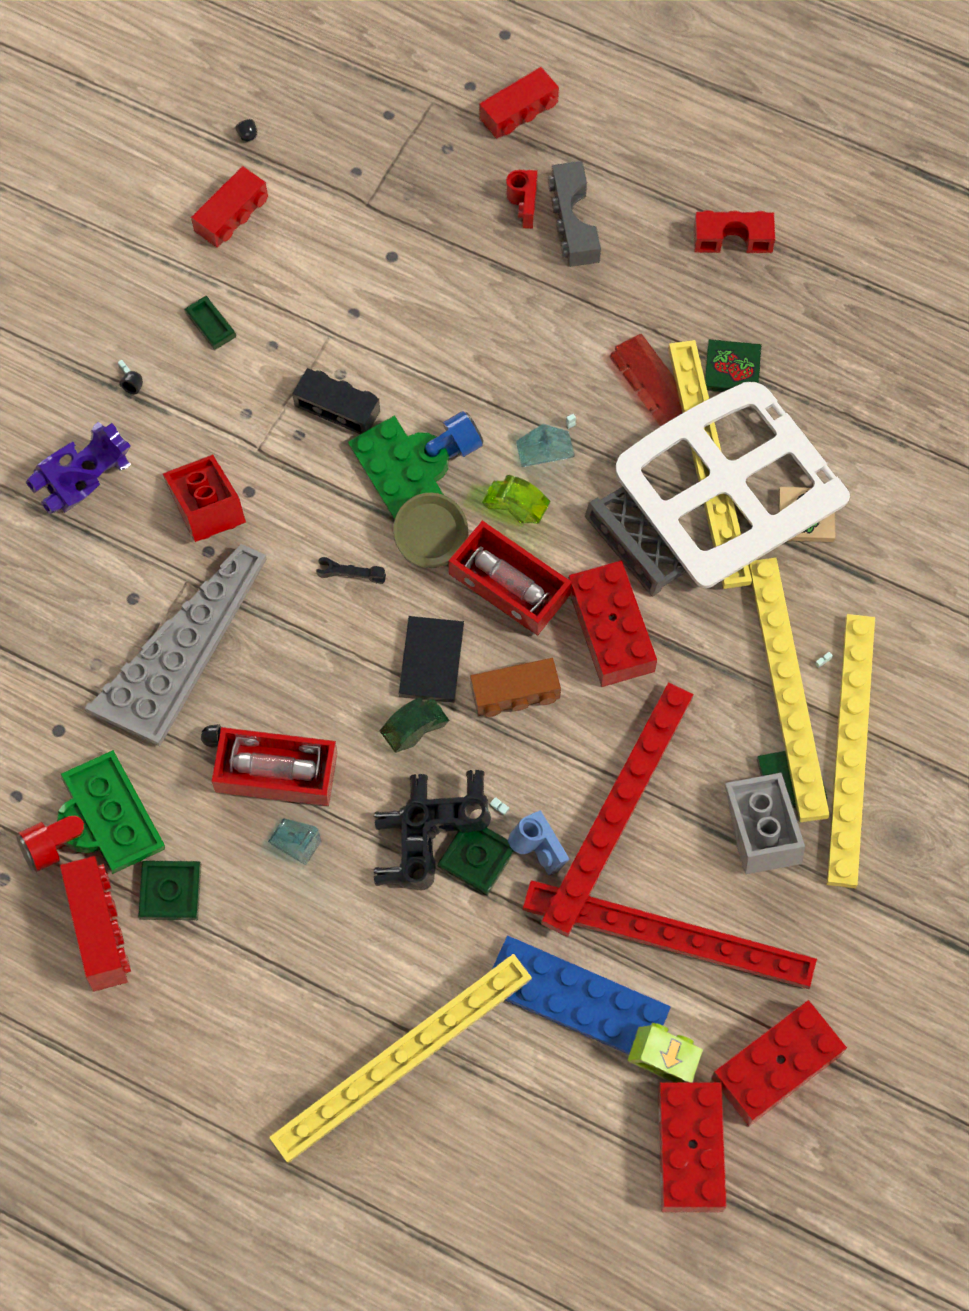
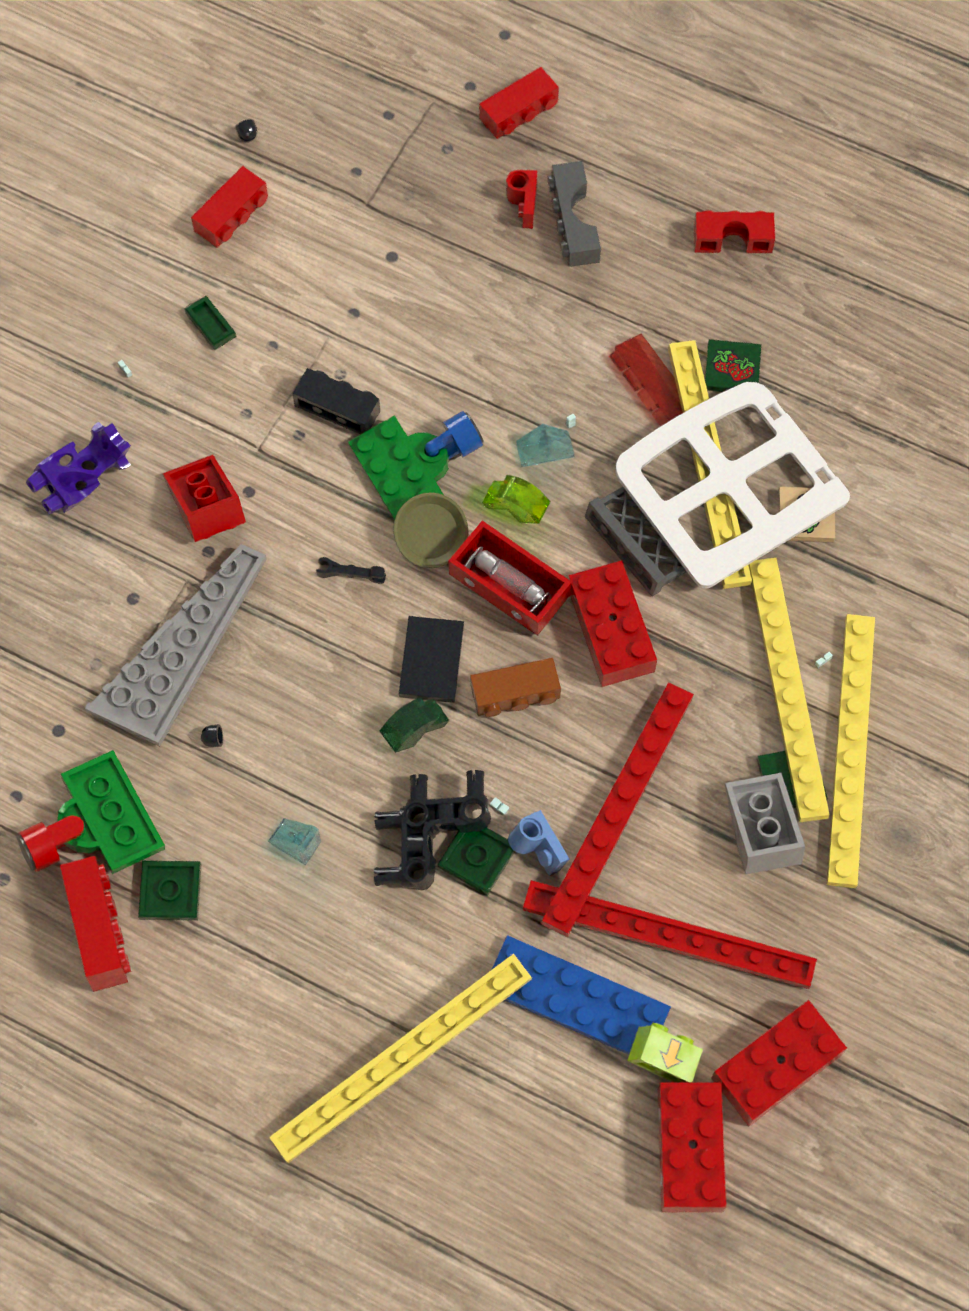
(131, 382): black hinge -> none
(274, 766): red piece -> none

